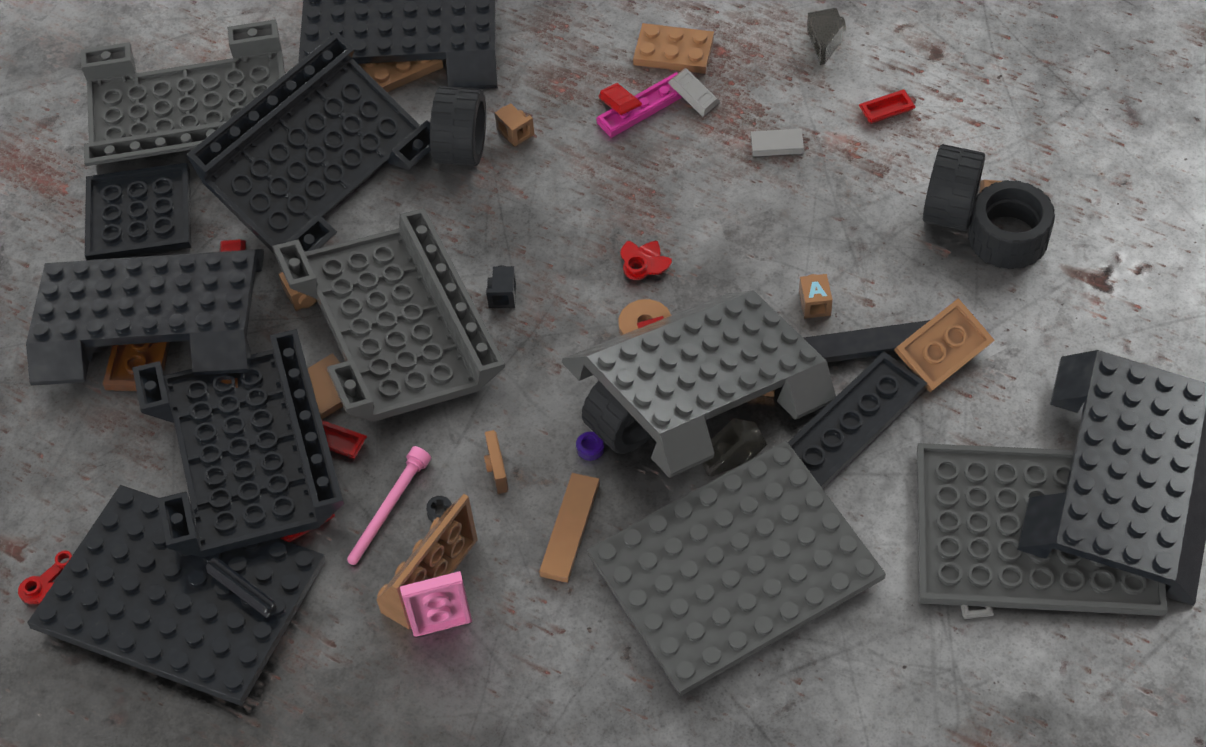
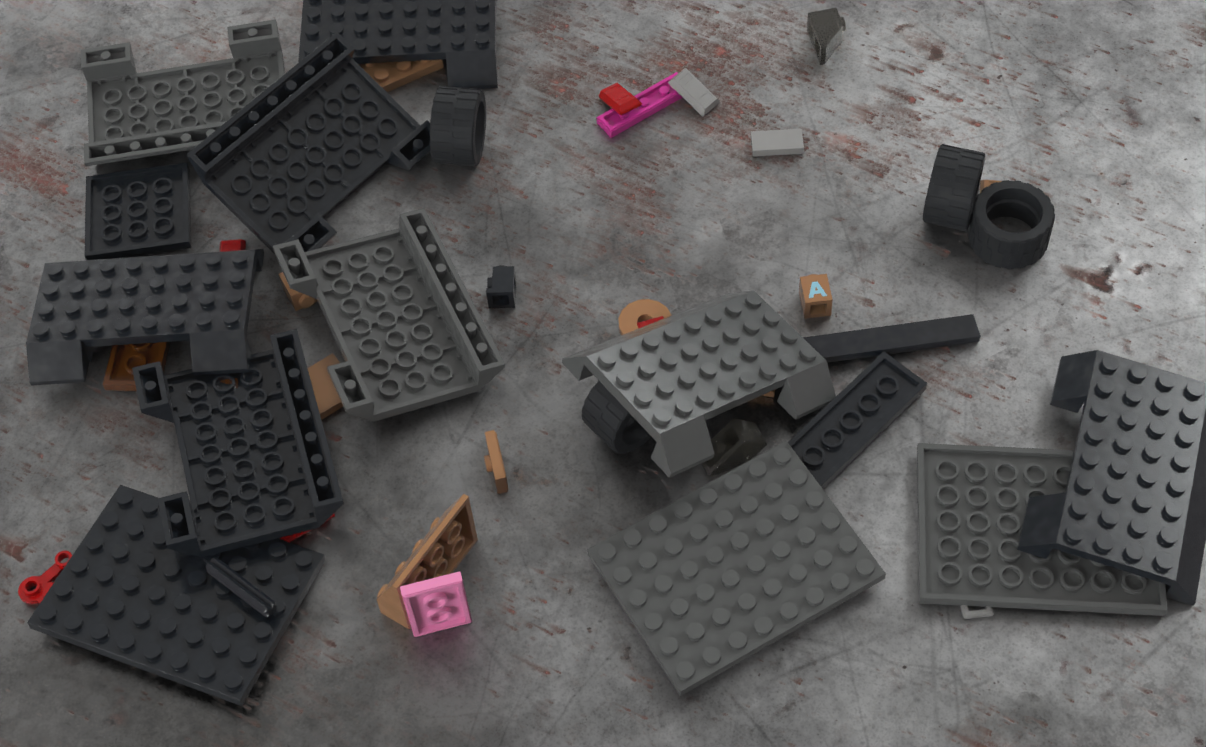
(343, 440): red tile -> none
(416, 460): bright pink piece -> none
(433, 503): black bush -> none
(514, 124): medium nougat brick -> none
(569, 528): medium nougat tile -> none
(589, 446): dark purple tile -> none
(645, 258): red plate -> none
(673, 48): medium nougat plate -> none
(887, 106): red tile -> none
(944, 344): medium nougat plate -> none

